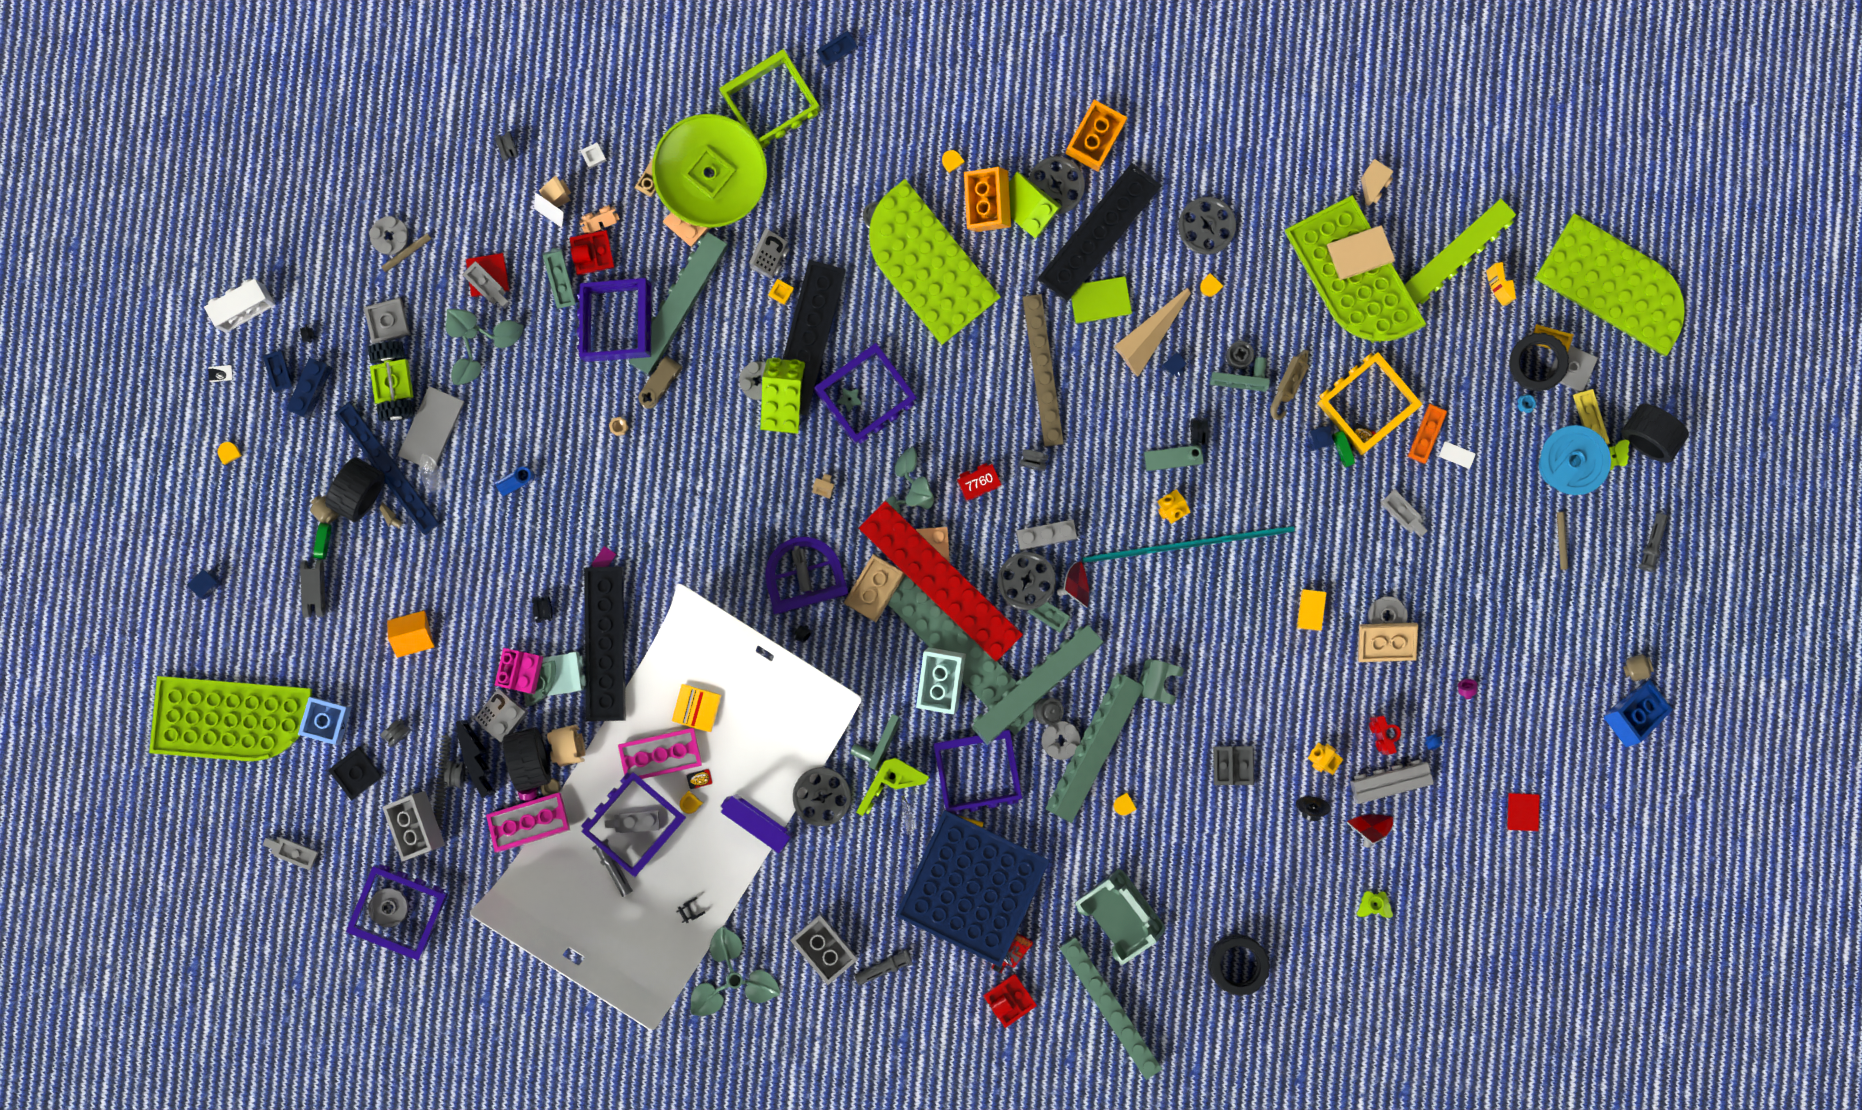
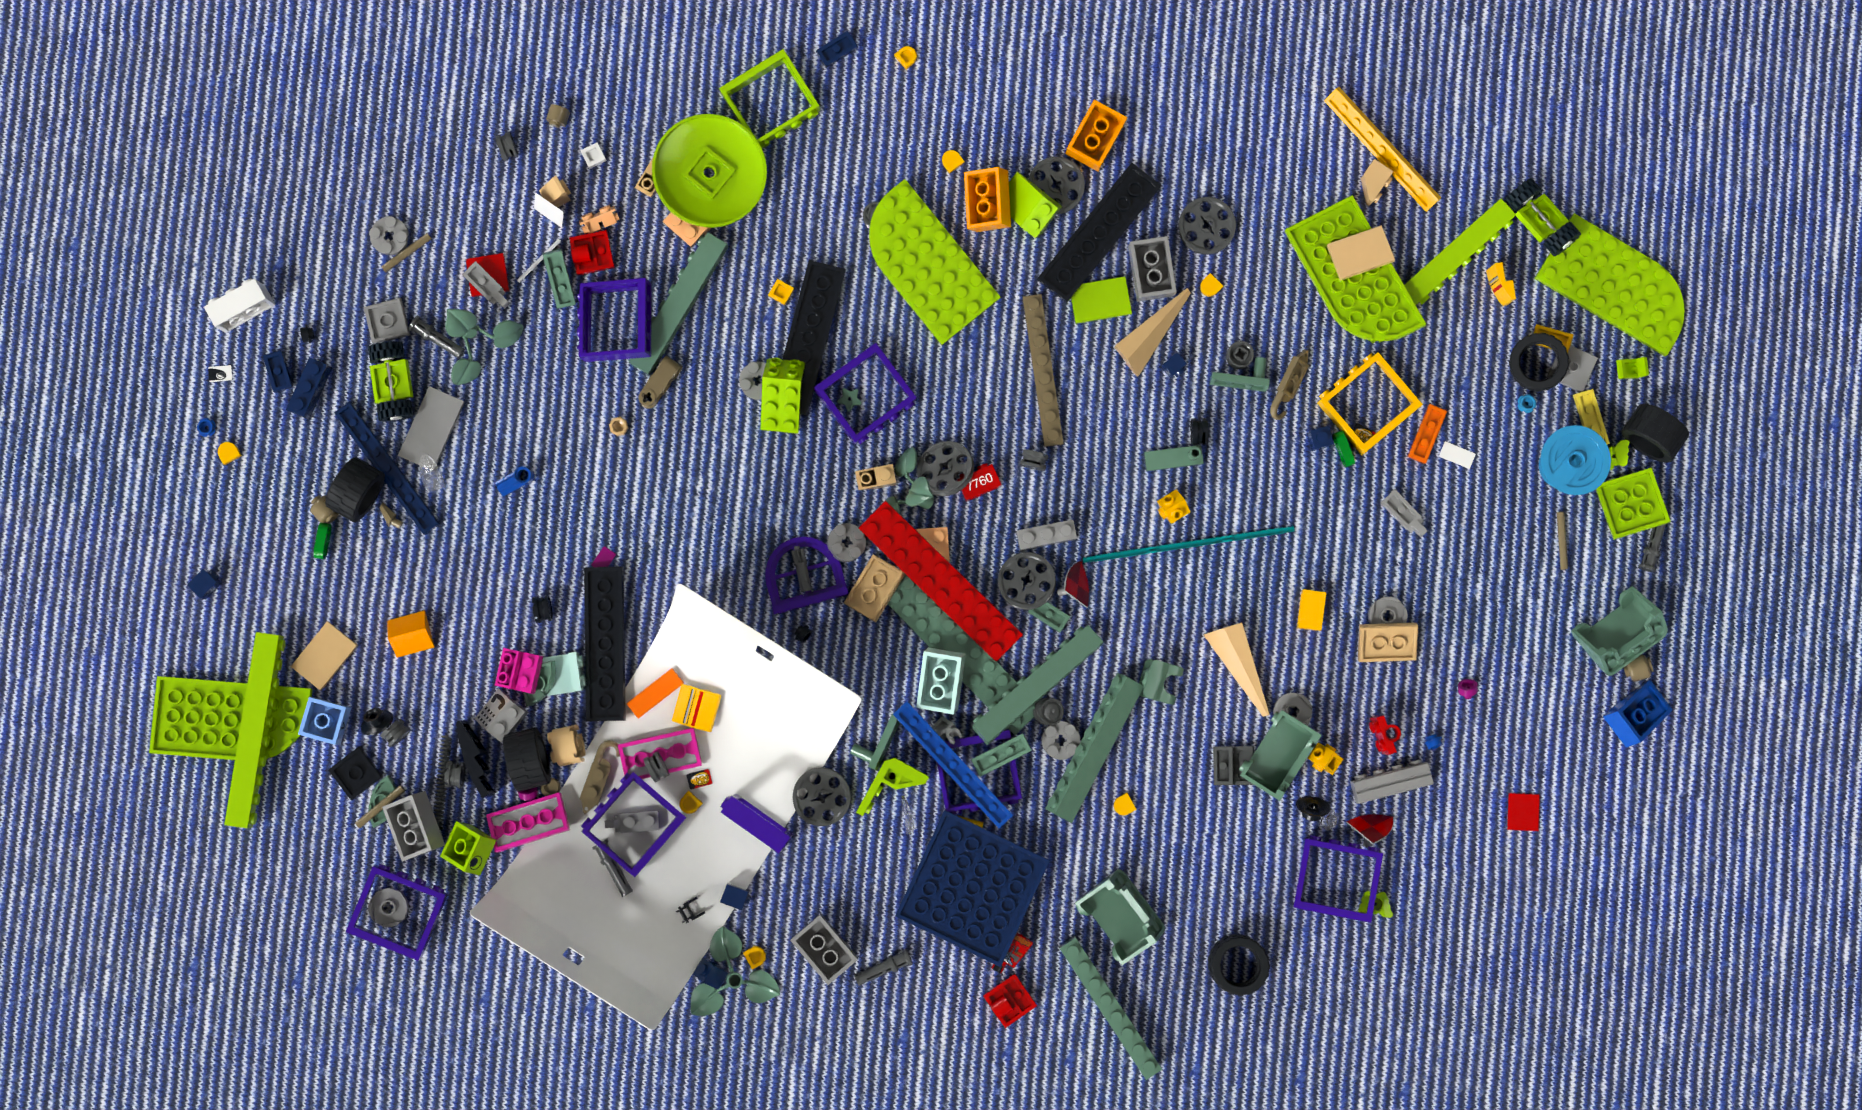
(211, 427): none -> blue plate
(254, 730): none -> lime brick
(292, 852): light grey hinge -> none
(312, 589): dark grey piece -> none
(324, 655): none -> tan tile
(376, 721): none -> black piece
(376, 809): none -> dark tan bar
(380, 791): none -> sand green tile
(429, 333): none -> dark grey pin
(468, 848): none -> lime brick
(537, 262): none -> white sticker
(557, 116): none -> dark tan plate
(597, 777): none -> dark tan plate
(655, 693): none -> orange tile
(656, 767): none -> dark grey wheel
(710, 973): none -> dark blue brick
(735, 897): none -> dark blue brick
(755, 956): none -> yellow tile
(769, 254): light grey slope -> none
(823, 487): tan tile -> none
(838, 549): none -> light grey plate
(876, 477): none -> tan slope
(906, 56): none -> yellow tile
(946, 729): none -> light grey plate
(949, 461): none -> dark grey wedge
(953, 764): none -> blue plate
(1001, 754): none -> sand green piece
(1152, 269): none -> light grey brick
(1234, 651): none -> tan wedge
(1280, 754): none -> sand green windscreen
(1295, 700): none -> light grey plate
(1330, 820): none -> clear plant
(1330, 910): none -> dark purple window
(1382, 149): none -> yellow plate
(1542, 217): none -> plate
(1623, 632): none -> sand green windscreen
(1632, 368): none -> lime bracket
(1632, 504): none -> lime plate

